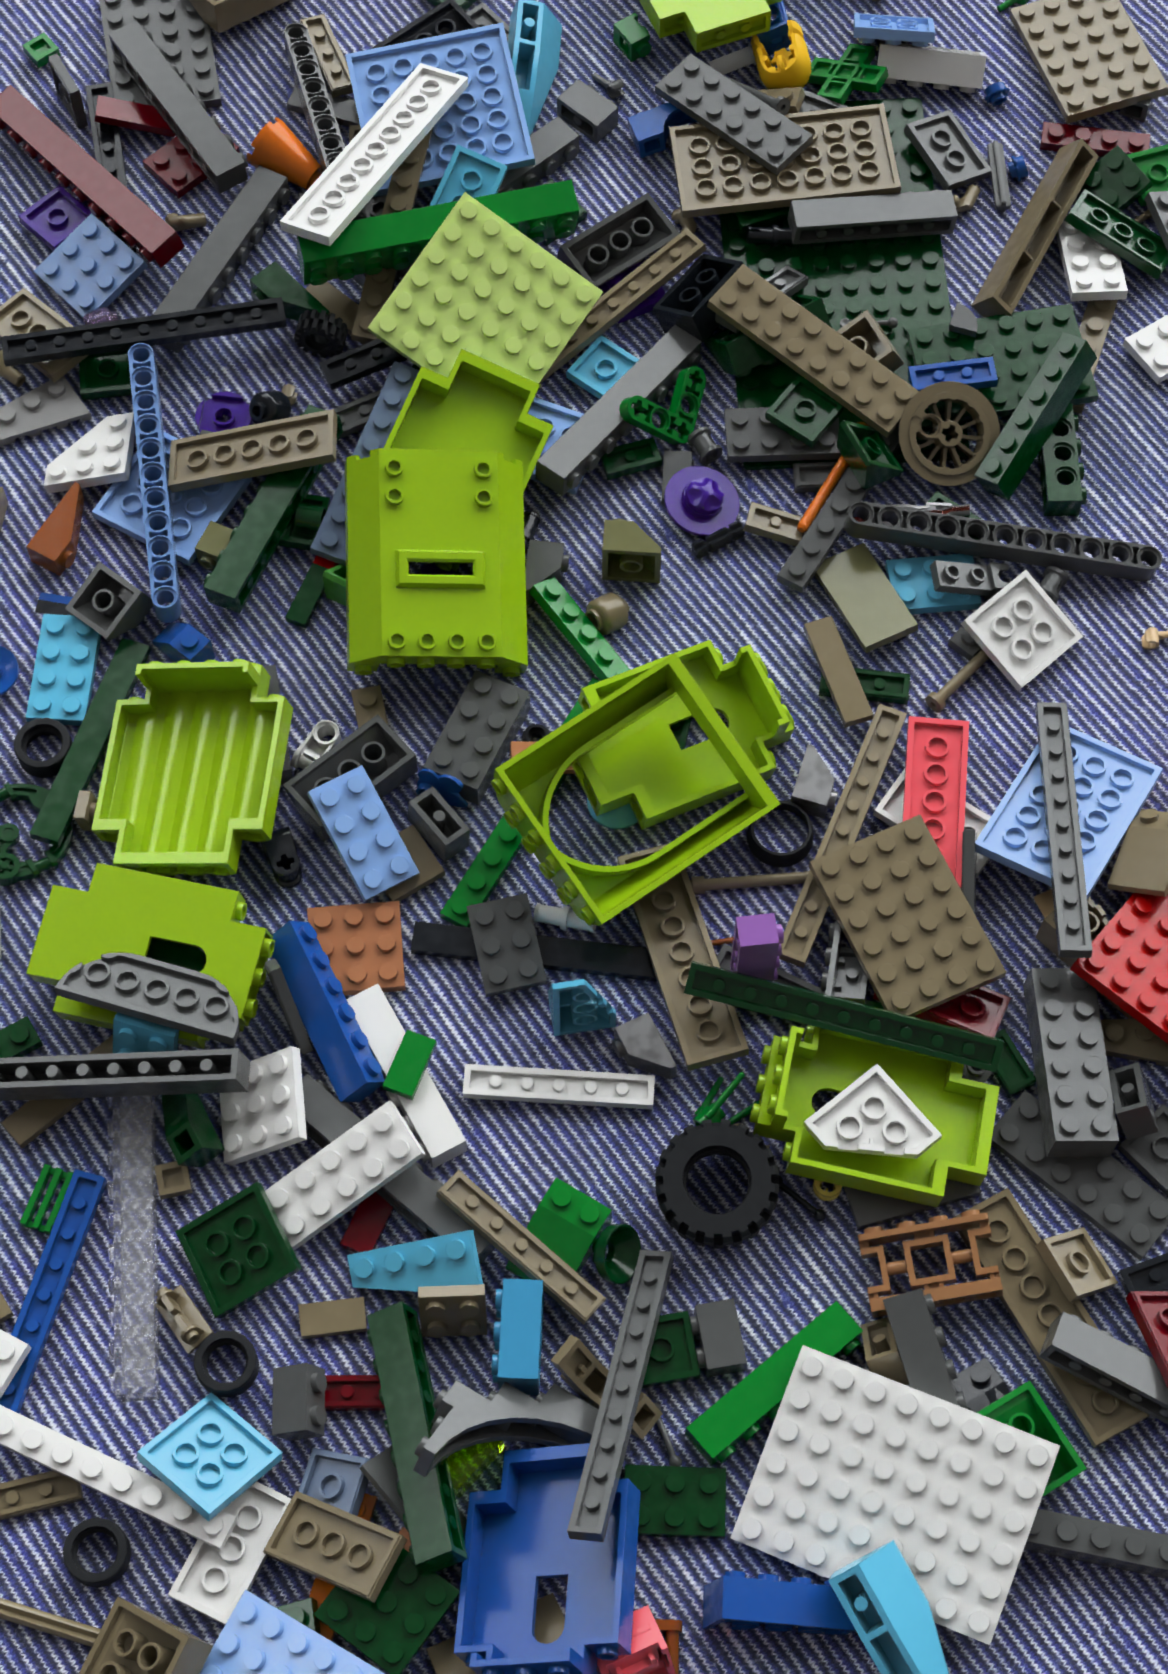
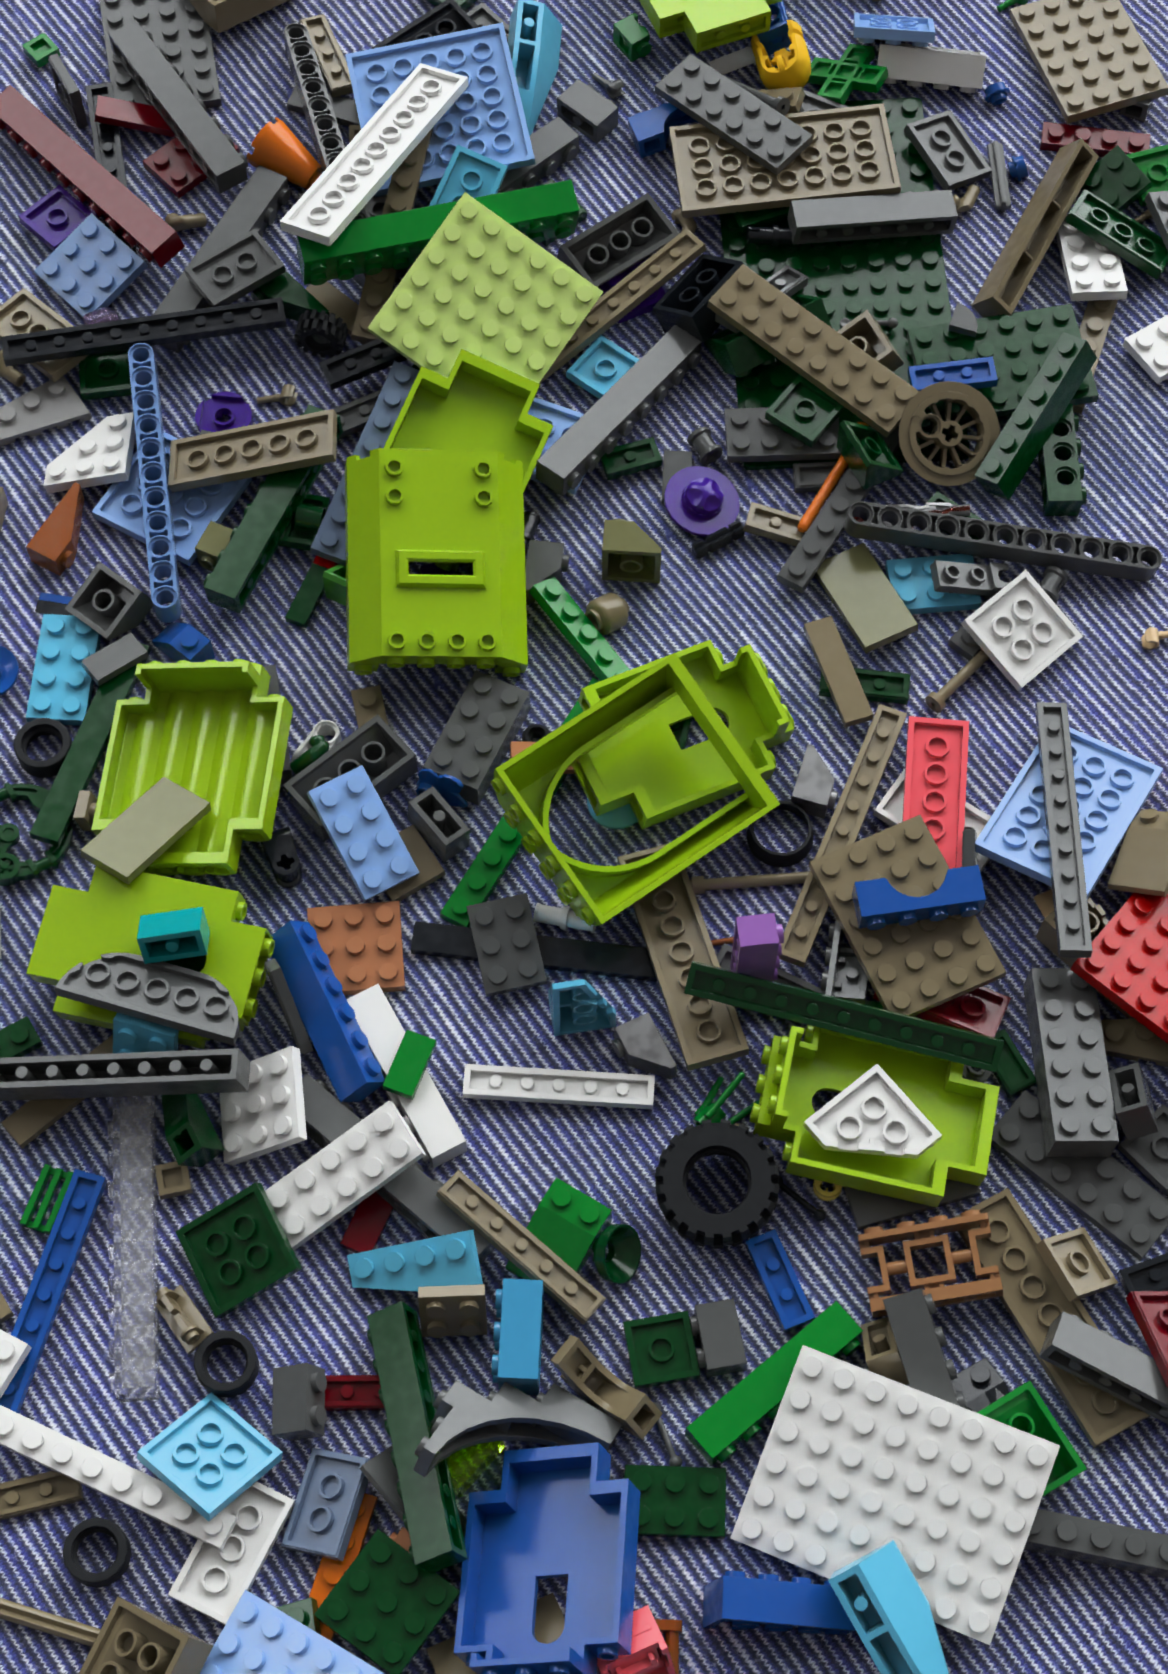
(114, 659): none -> tile
(145, 830): none -> tile
(173, 935): none -> teal brick
(235, 269): none -> dark grey plate
(269, 406): black head -> none
(318, 748): none -> dark green arm
(332, 1318): dark tan tile -> none
(335, 1546): dark tan tile -> none
(620, 1397): dark grey plate -> none
(675, 415): green beam -> none
(779, 1281): none -> blue plate
(881, 904): none -> blue arch

